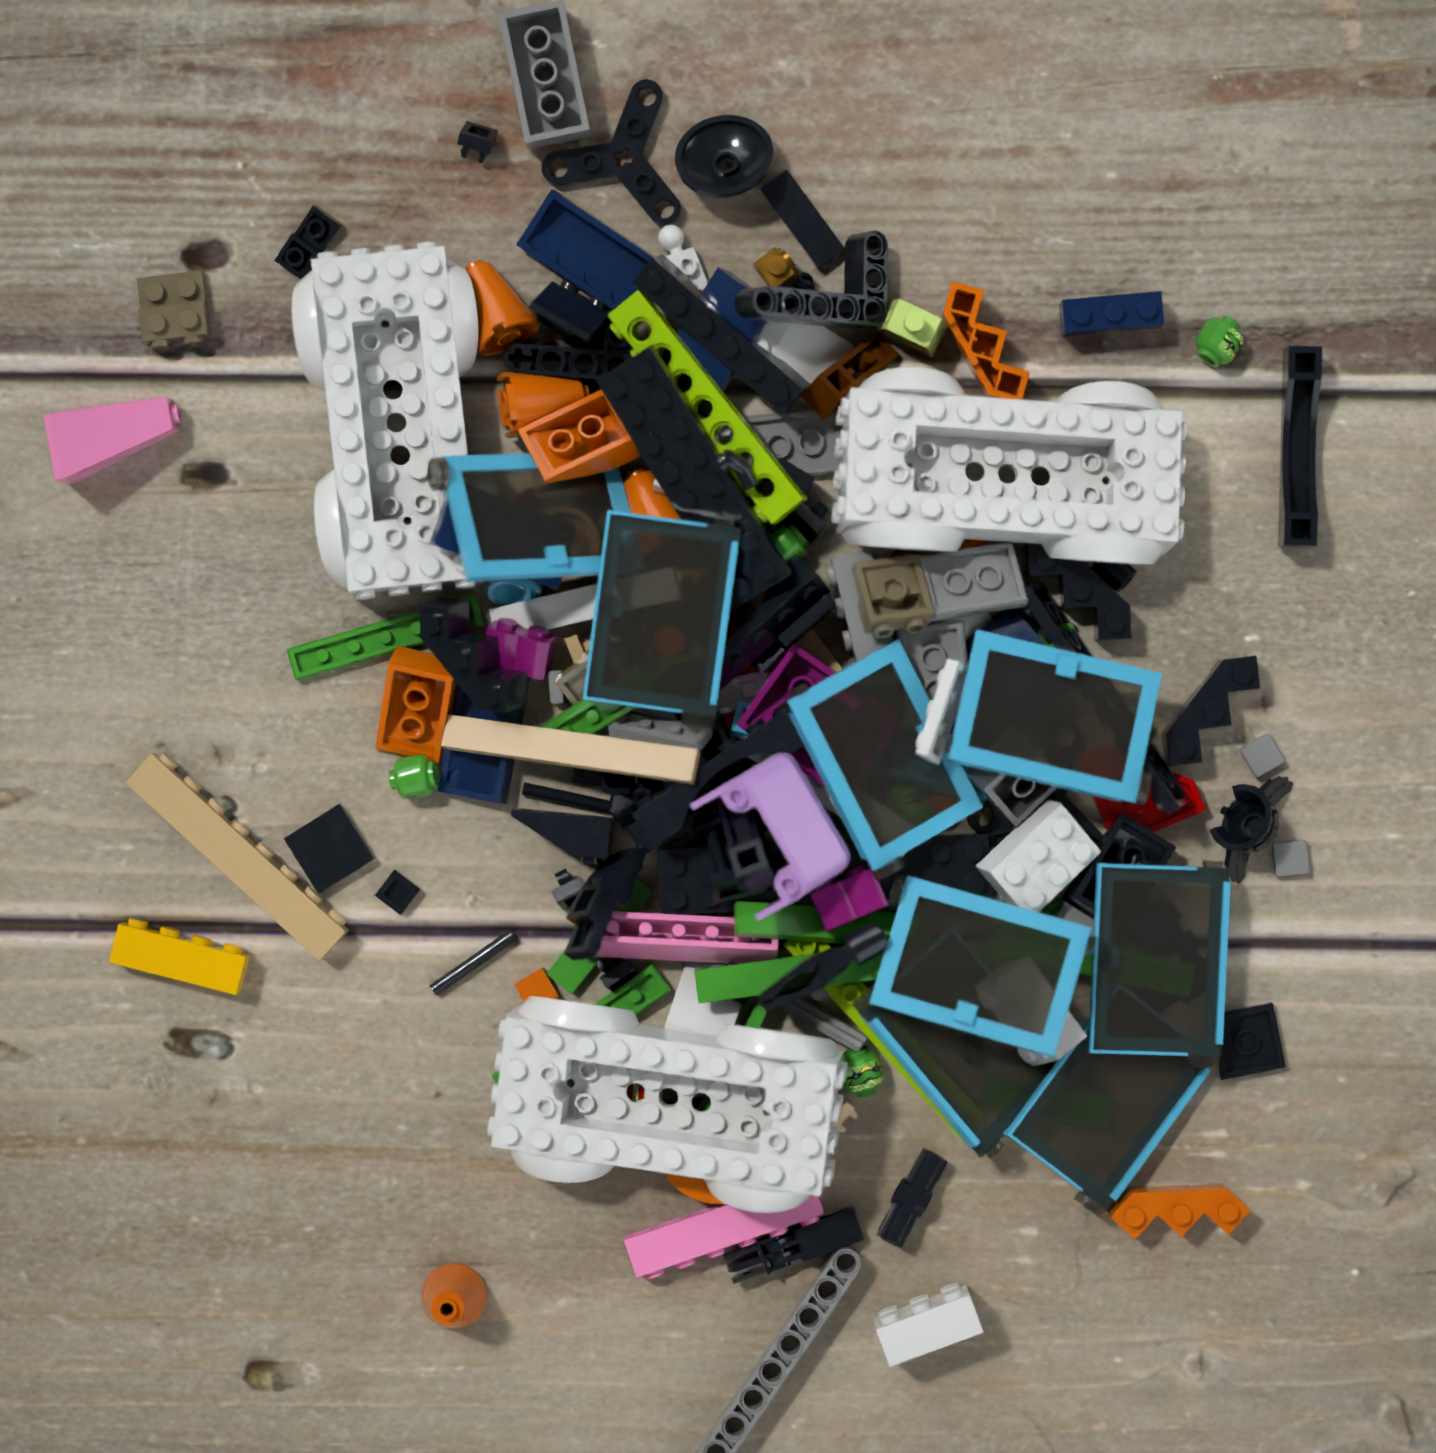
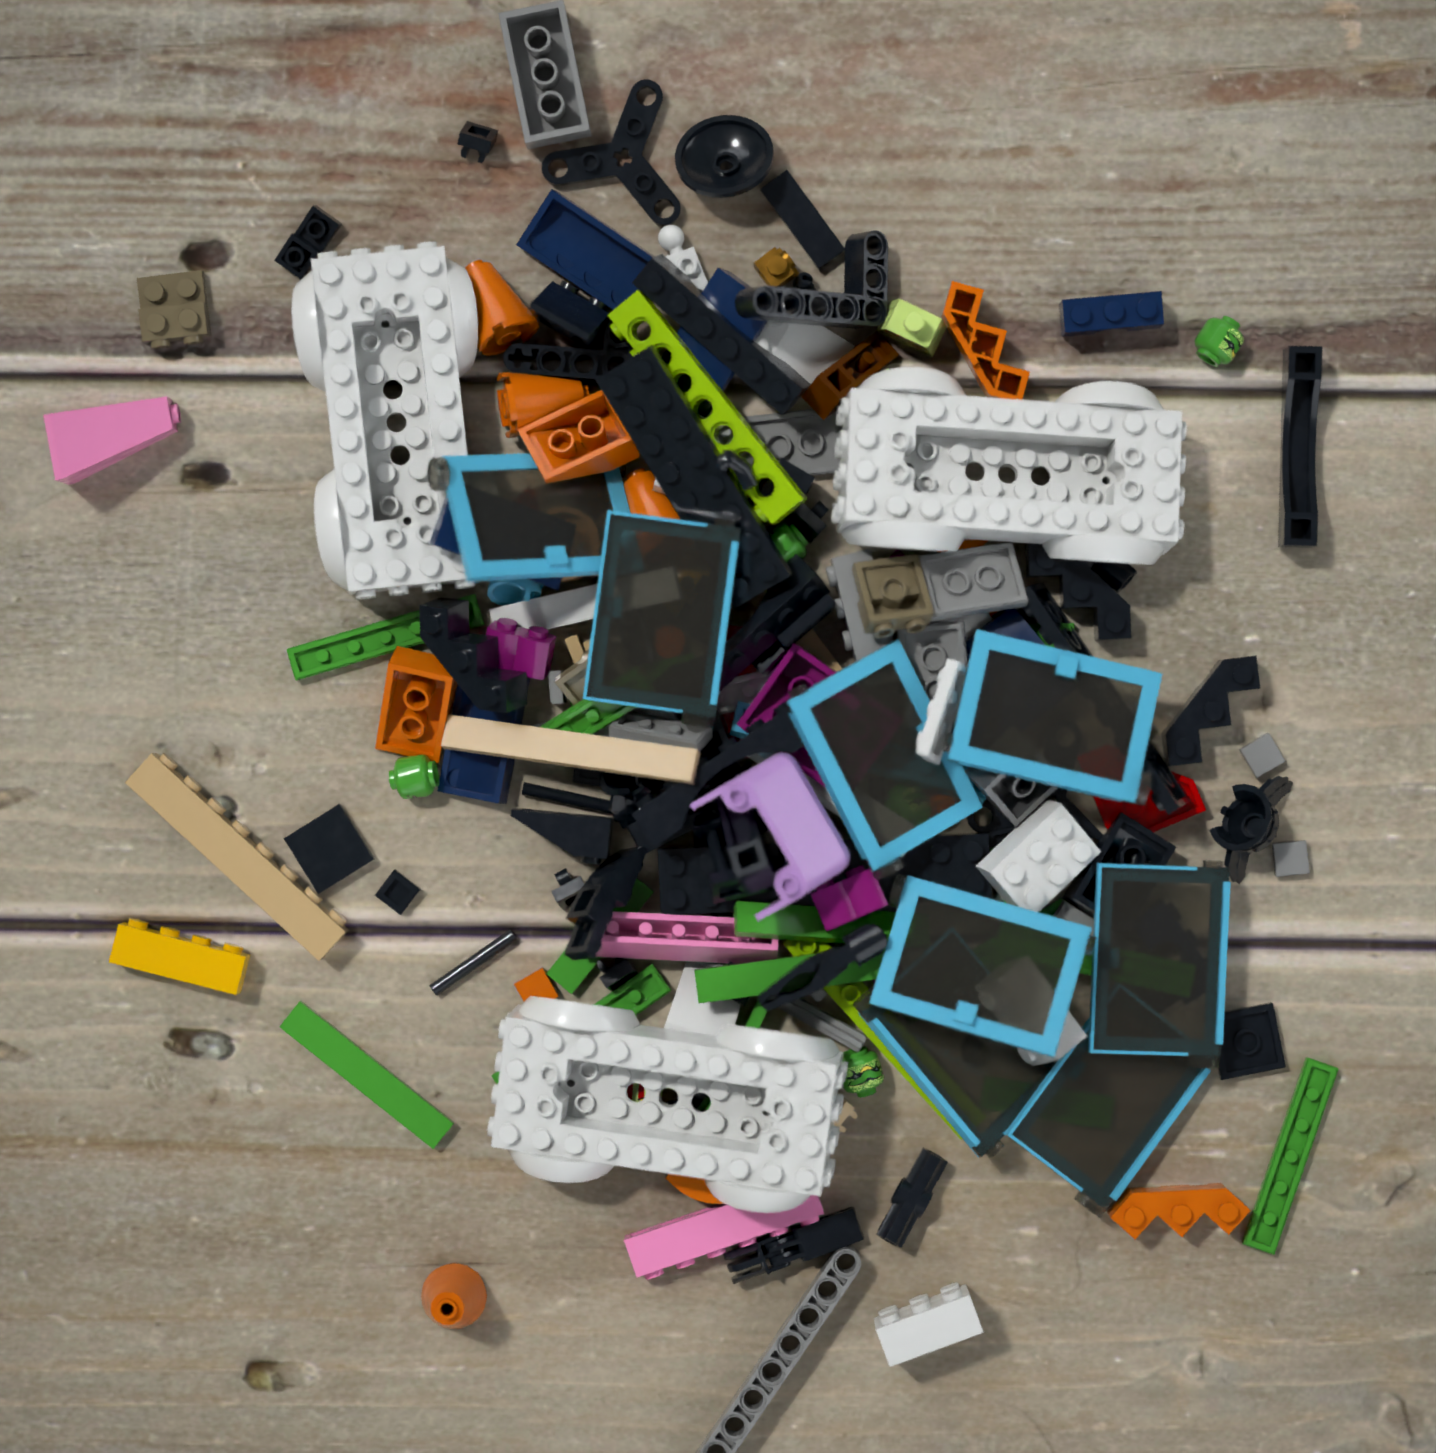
(366, 1074): none -> bright green tile
(1290, 1155): none -> bright green tile

